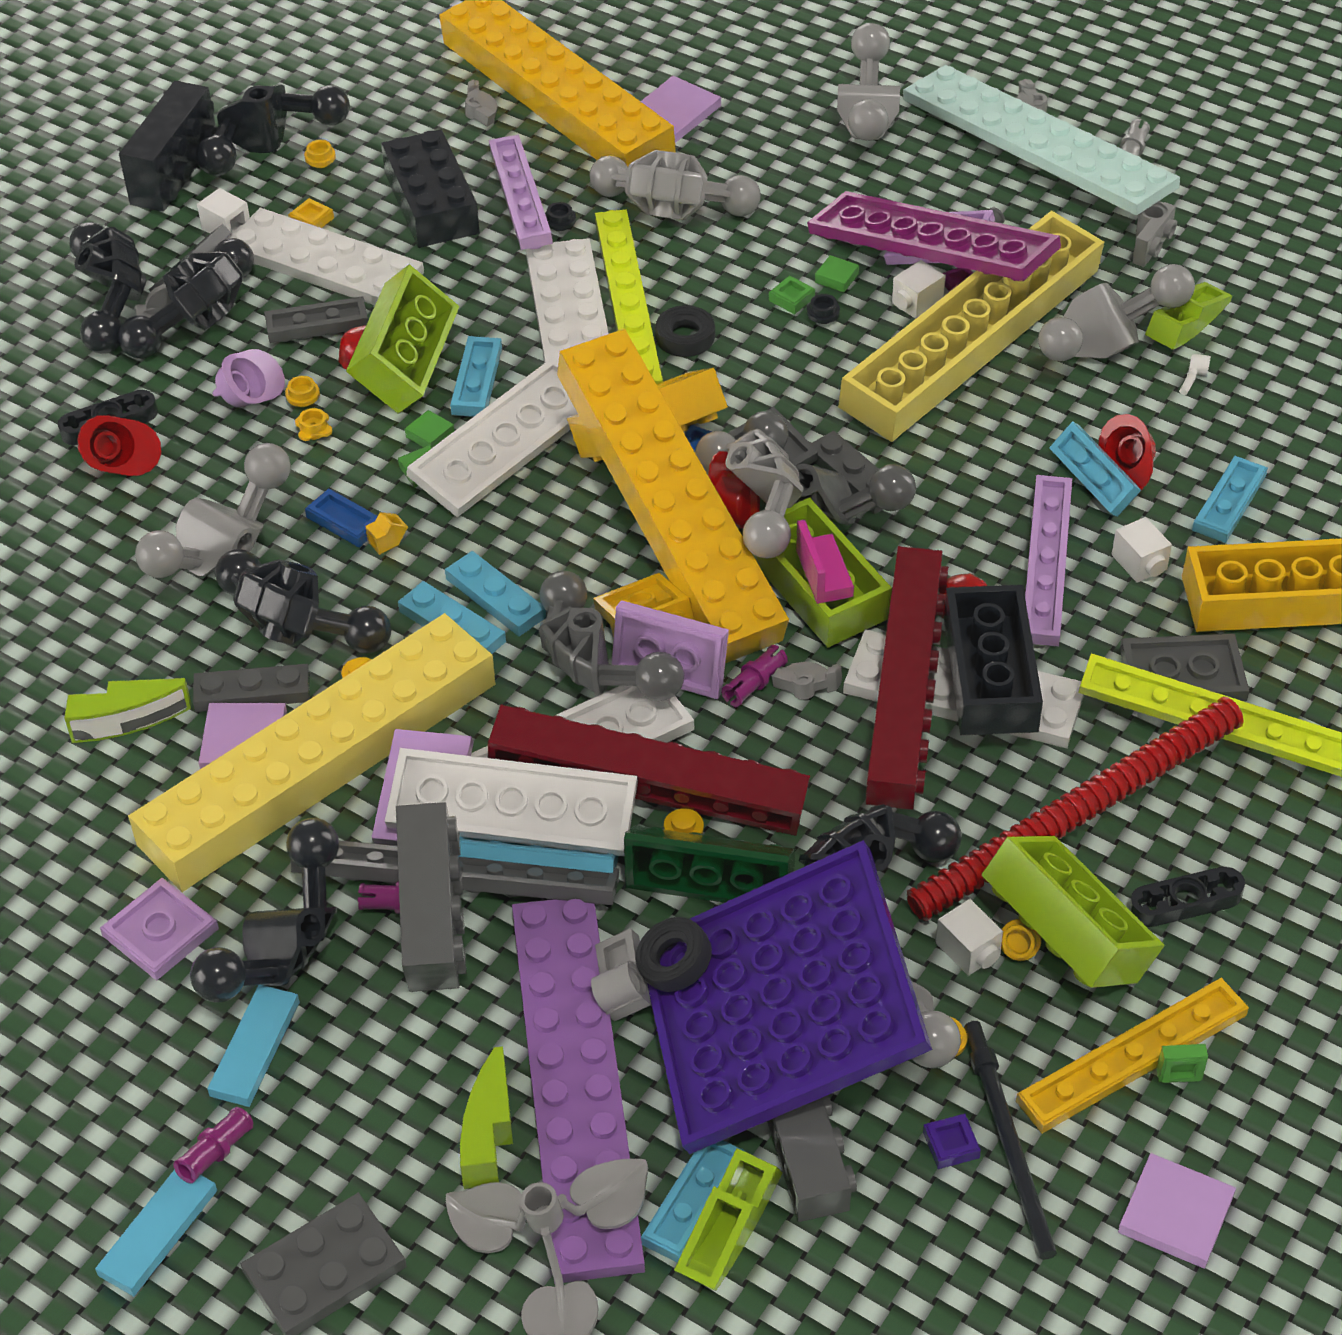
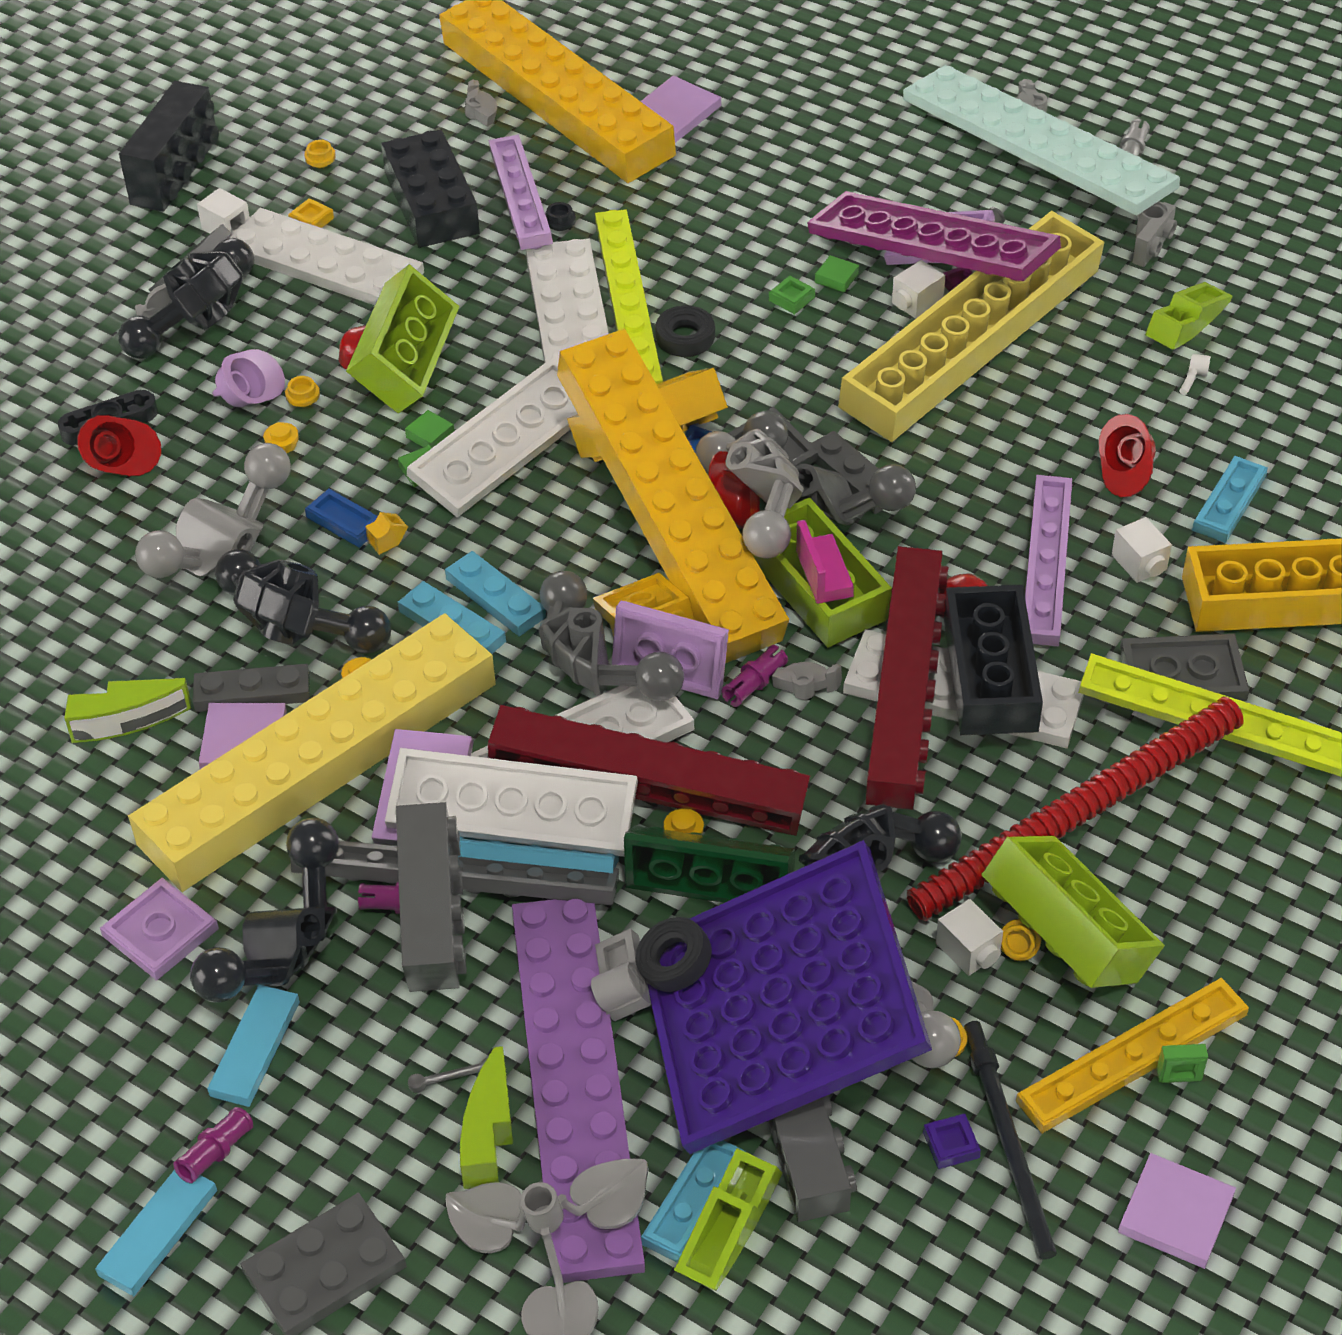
(114, 262): black piece -> none
(260, 121): black piece -> none
(283, 435): none -> yellow plate
(313, 424): yellow plate -> none
(315, 319): dark grey plate -> none
(418, 1082): none -> flat silver hinge
(476, 375): medium azure plate -> none
(672, 185): light grey piece -> none
(823, 309): black plate -> none
(868, 107): light grey piece -> none
(1095, 469): medium azure plate -> none
(1103, 324): light grey piece -> none
(1197, 883): black beam -> none

